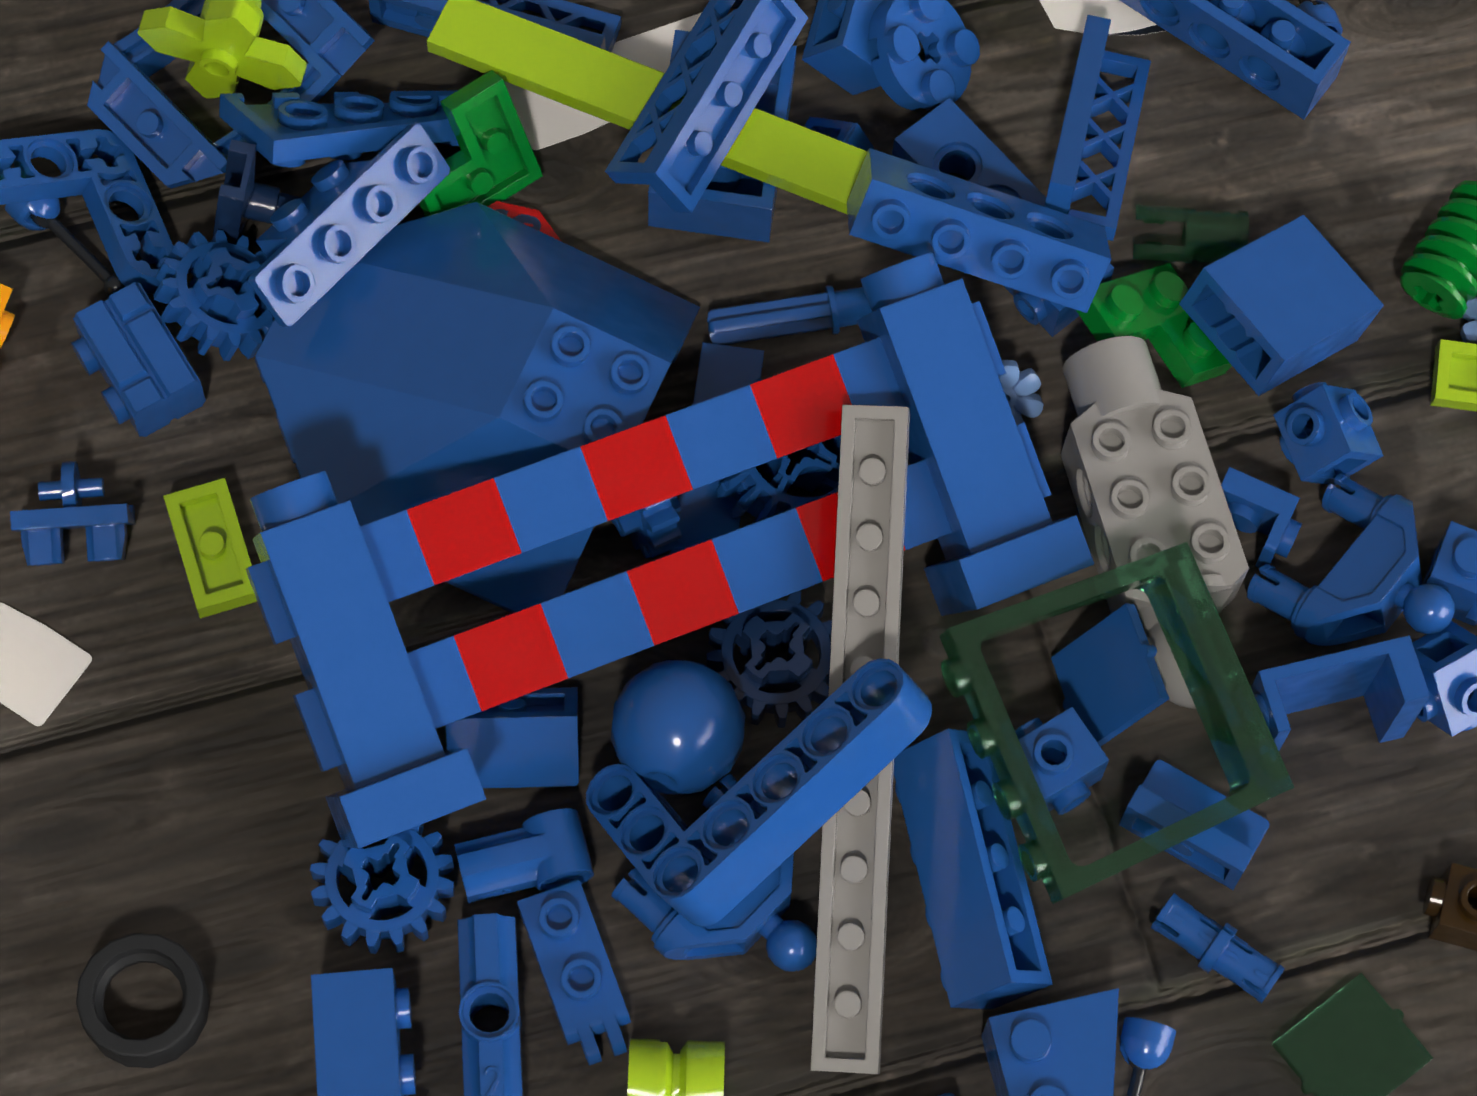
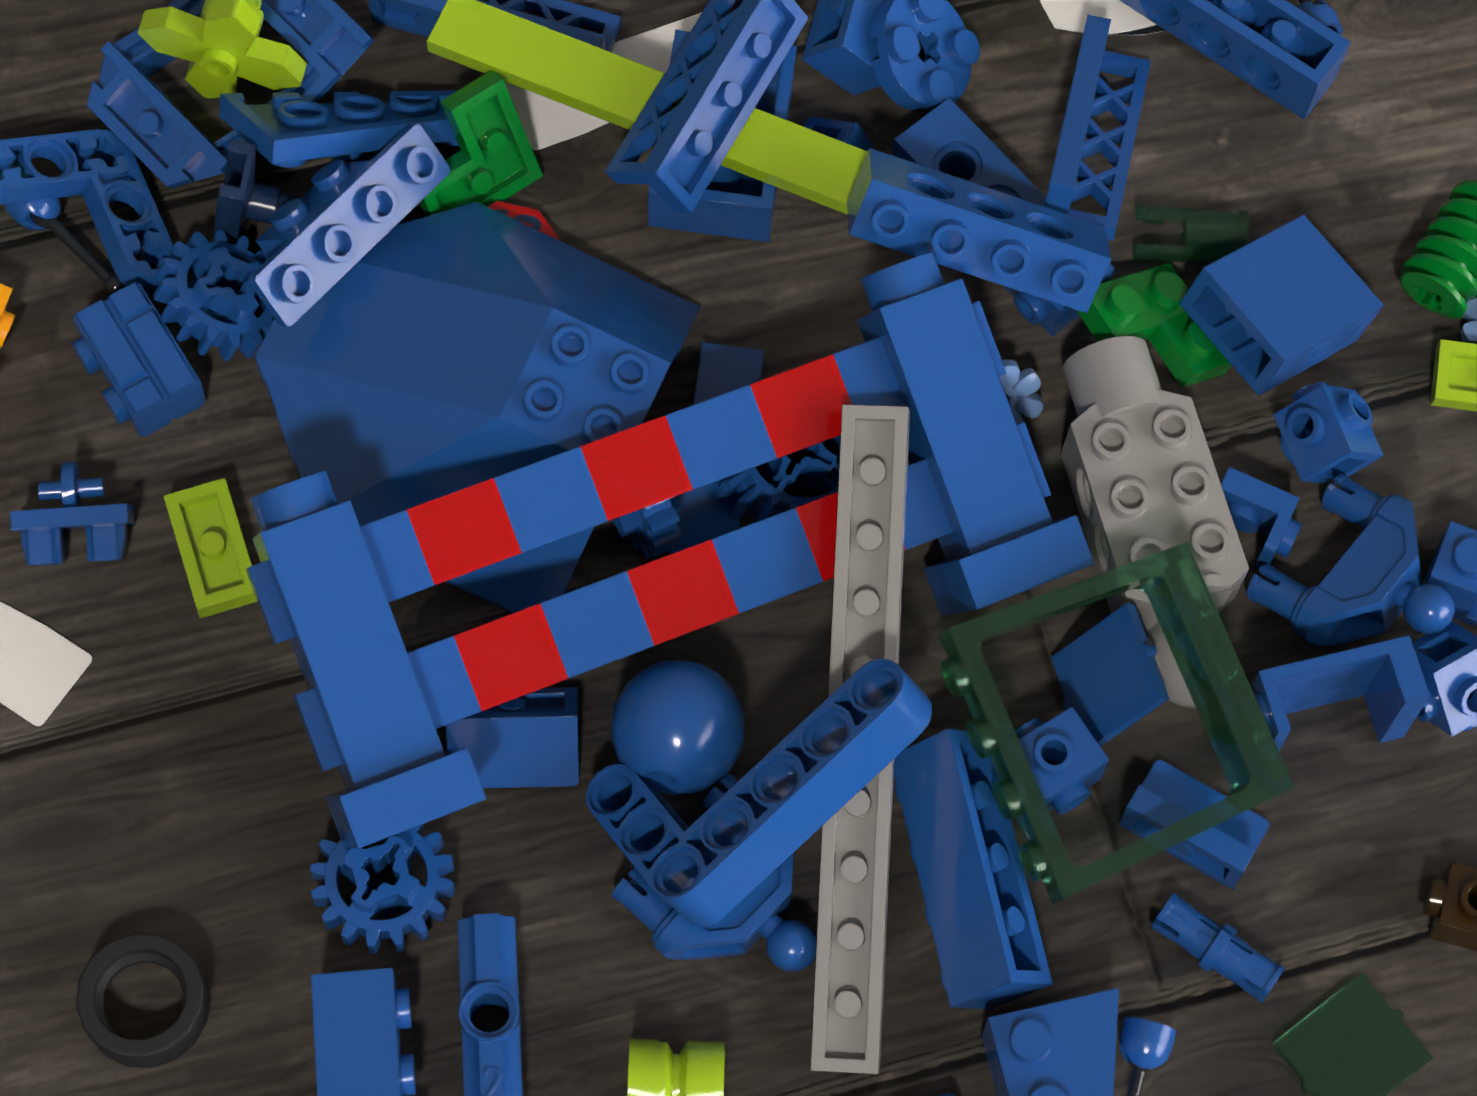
(540, 854): blue piece -> none
(575, 968): blue hinge -> none
(788, 316): blue axle -> none
(792, 631): dark blue gear -> none

